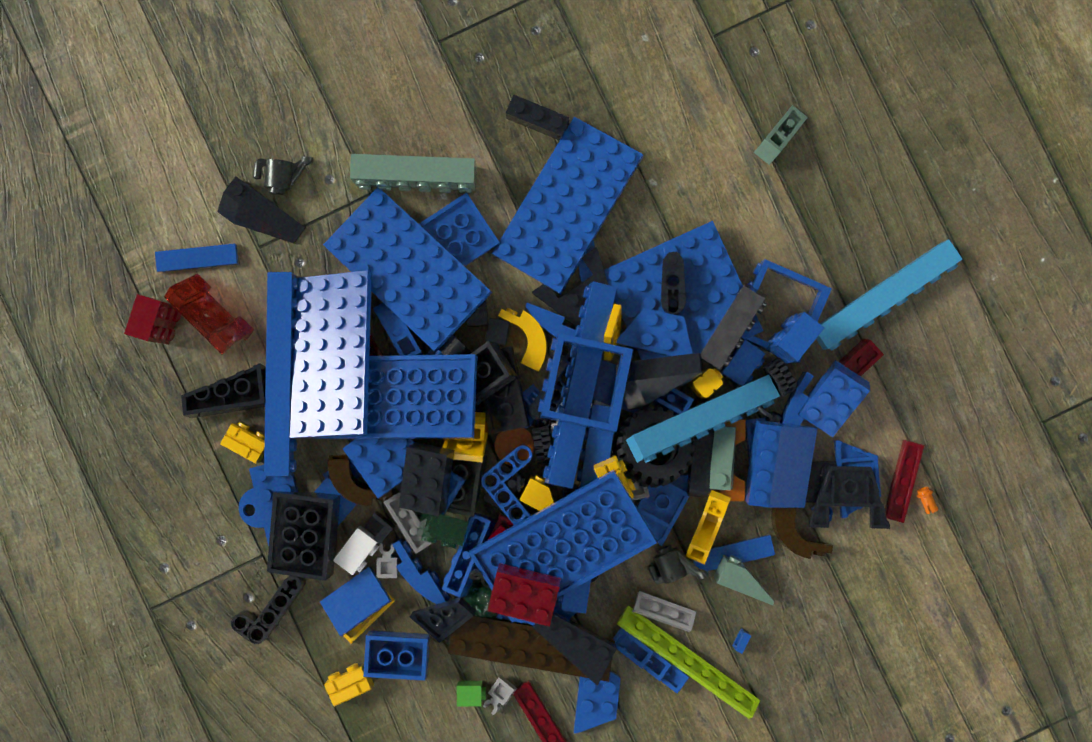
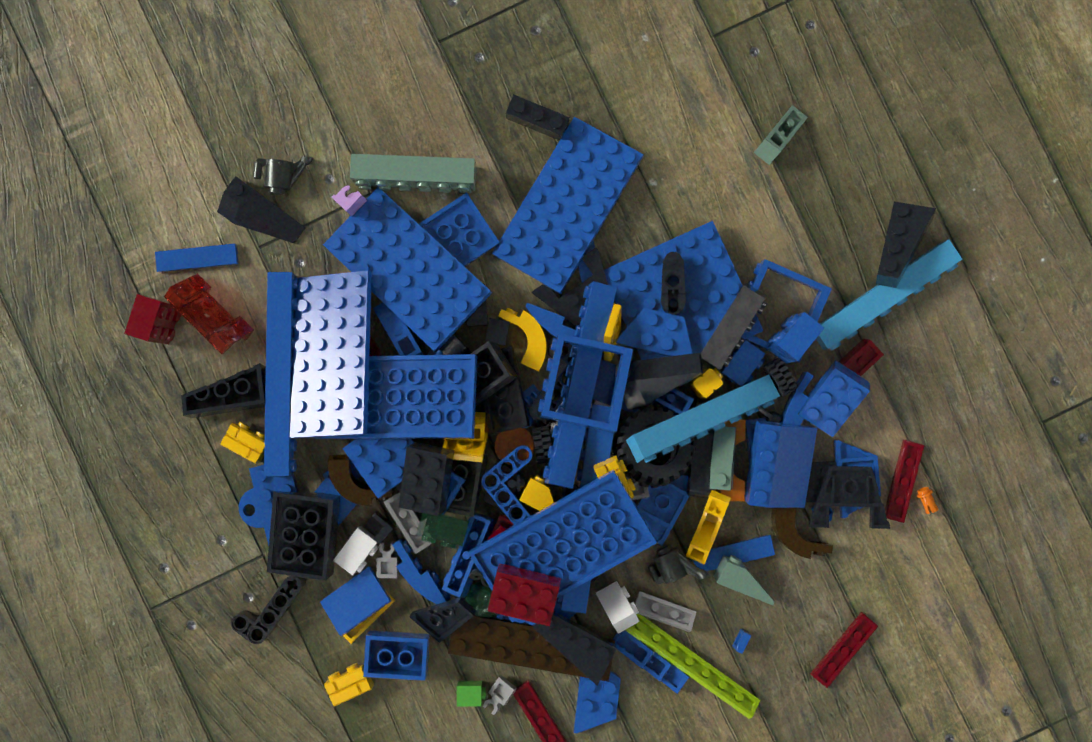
(351, 202): none -> lavender hinge
(617, 607): none -> white brick
(844, 650): none -> dark red tile
(904, 234): none -> black wedge

